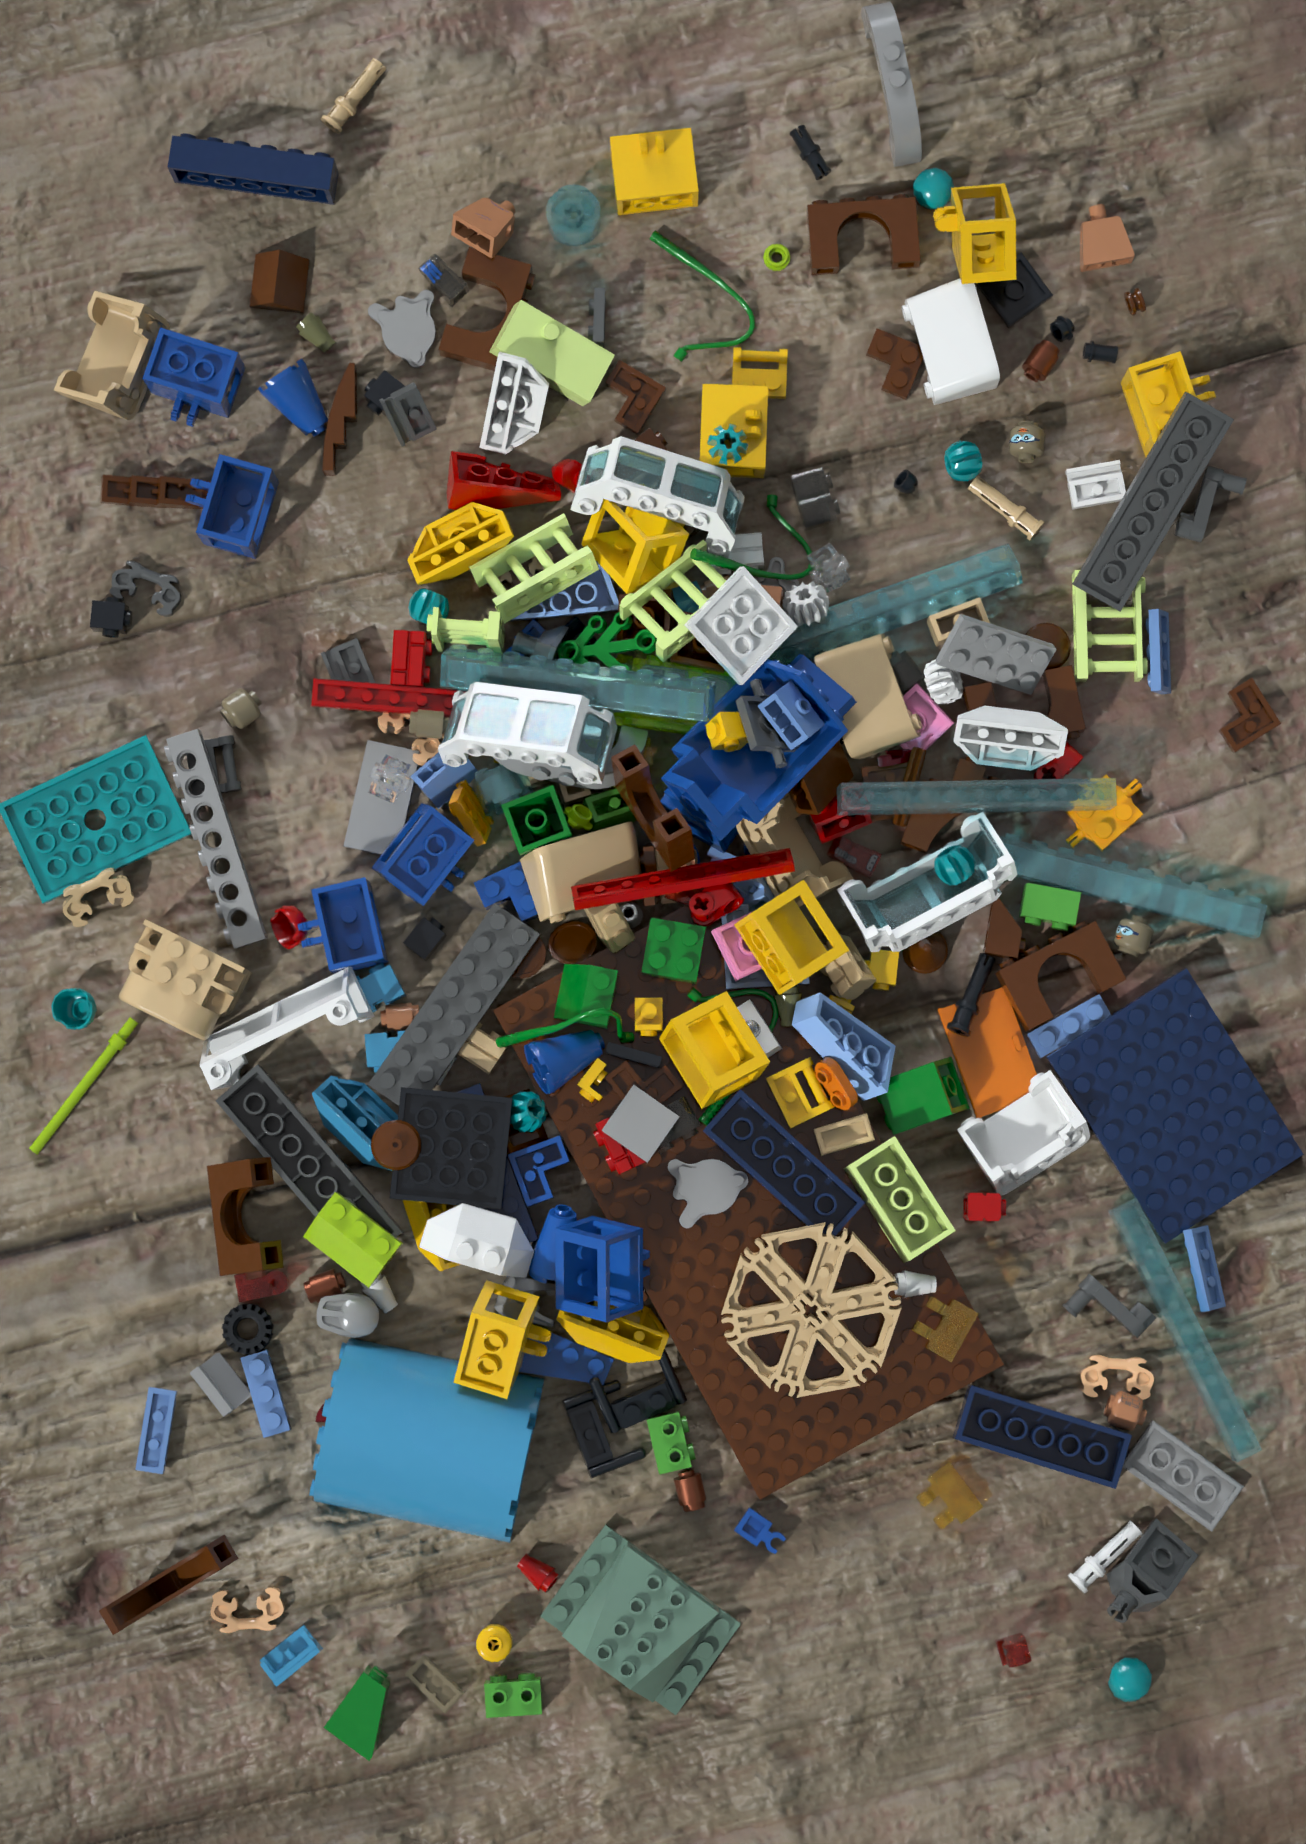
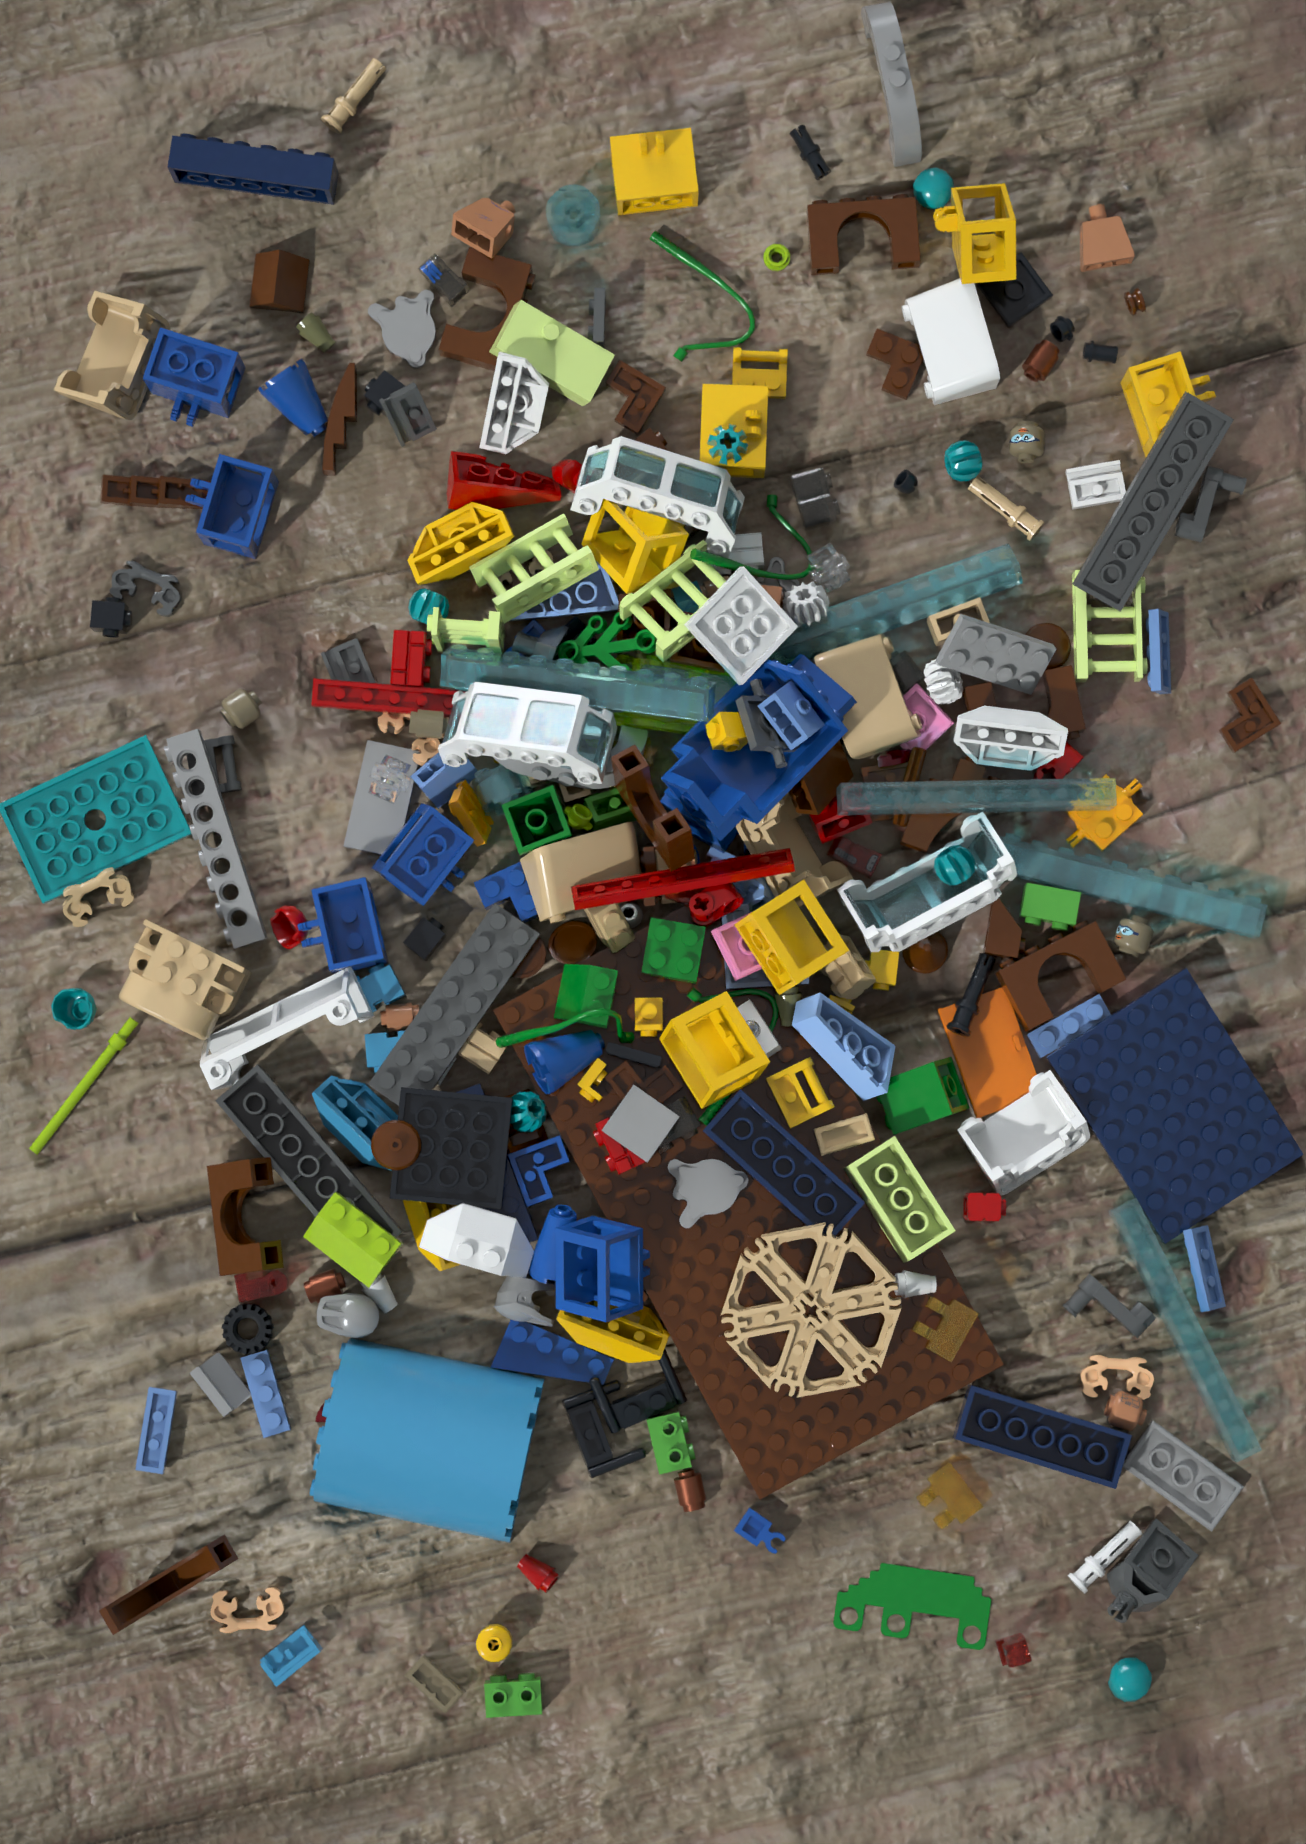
(361, 1713): green slope -> none
(497, 1343): yellow piece -> none
(639, 1621): sand green wedge -> none
(836, 1083): orange plate -> none
(917, 1590): none -> green piece

